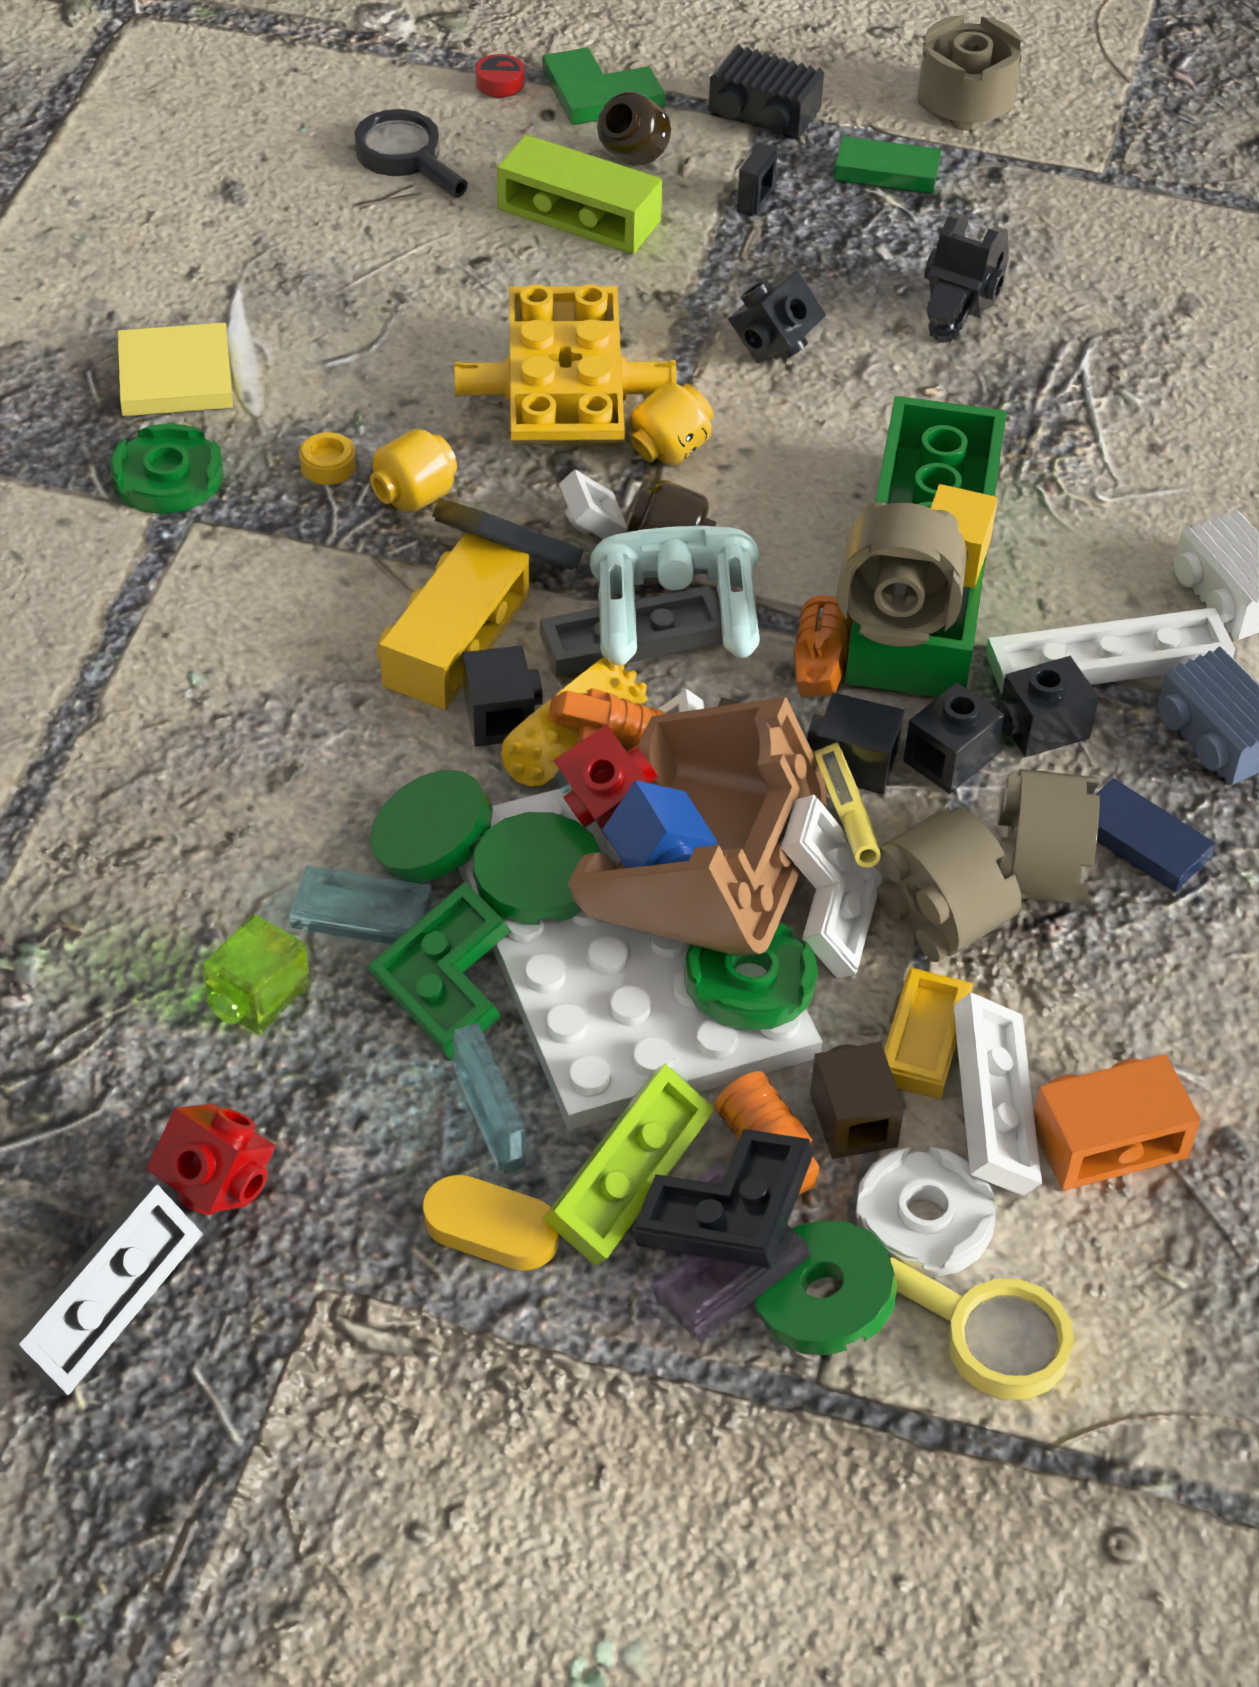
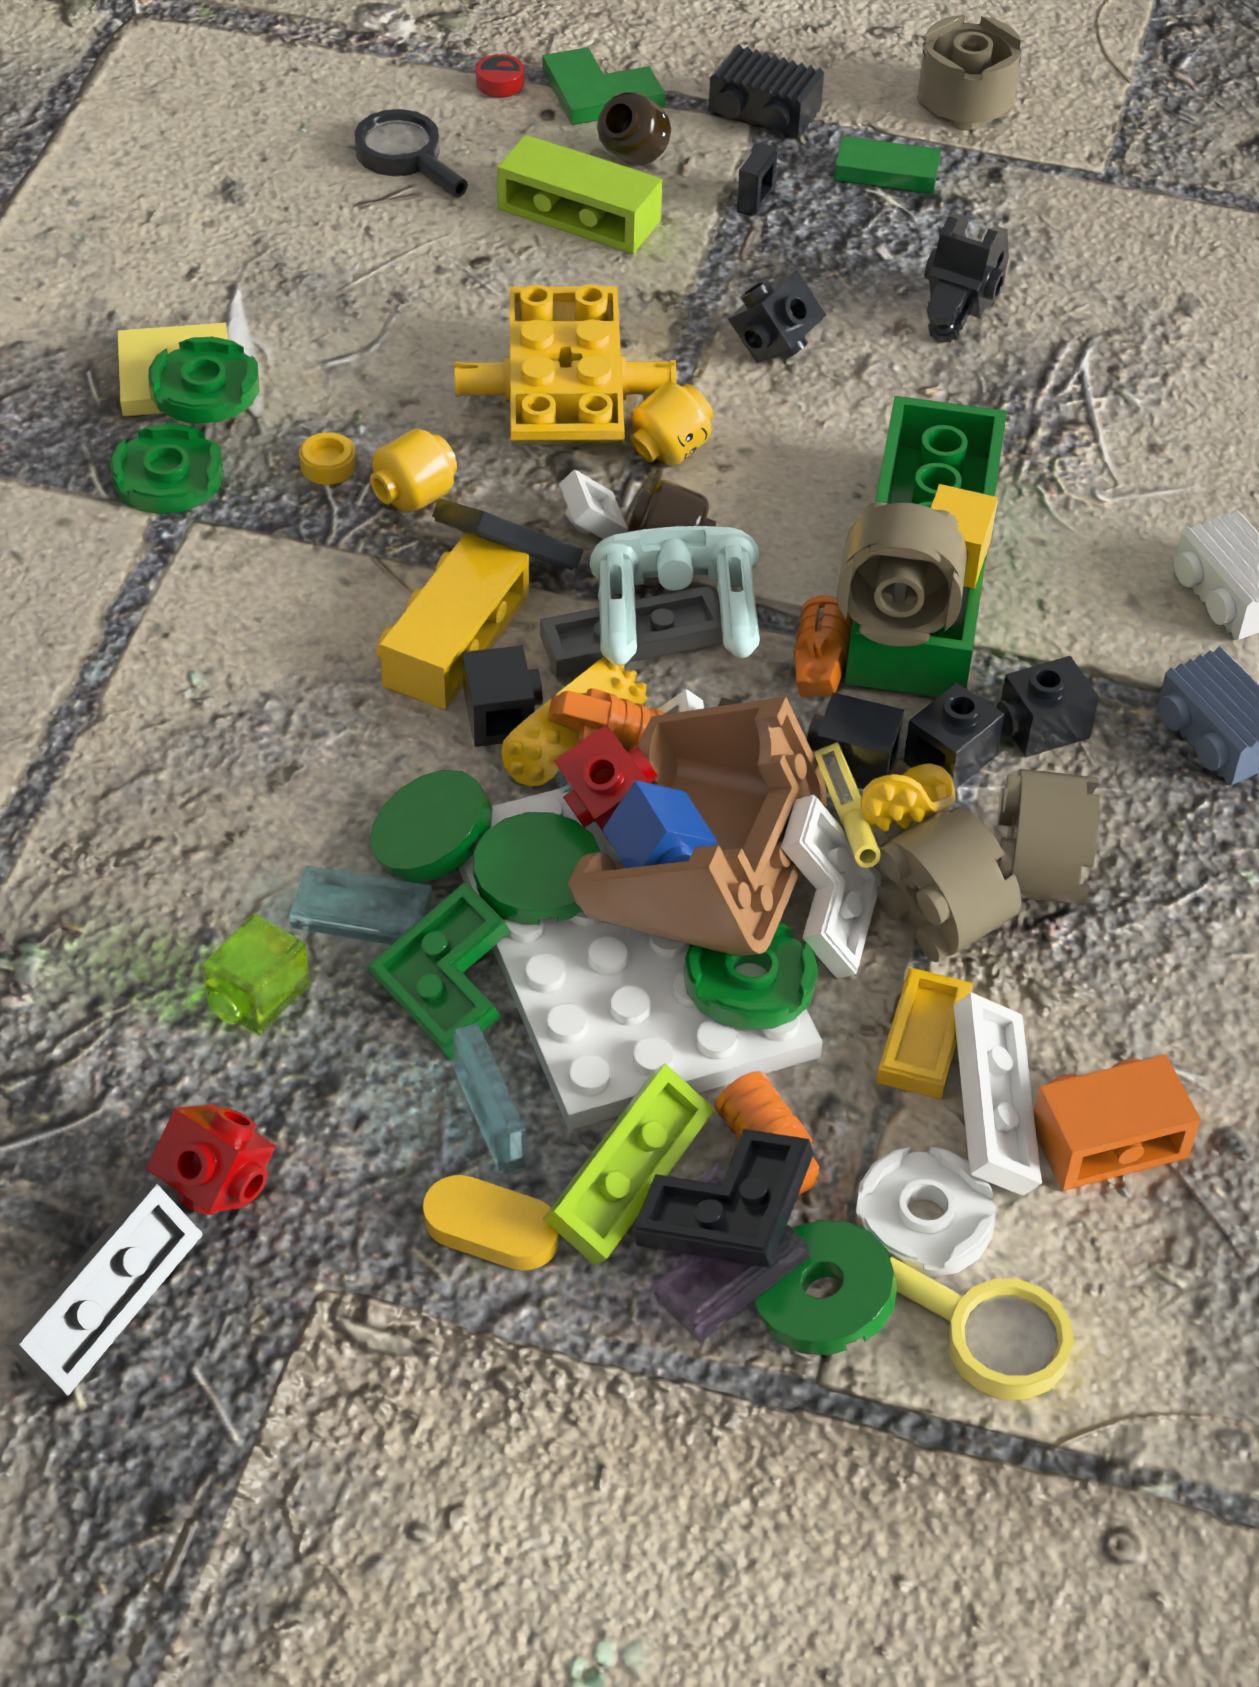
(204, 380): none -> green tile
(856, 1100): dark brown brick -> none
(907, 796): none -> yellow piece
(1115, 648): white plate -> none
(1150, 836): dark blue tile -> none

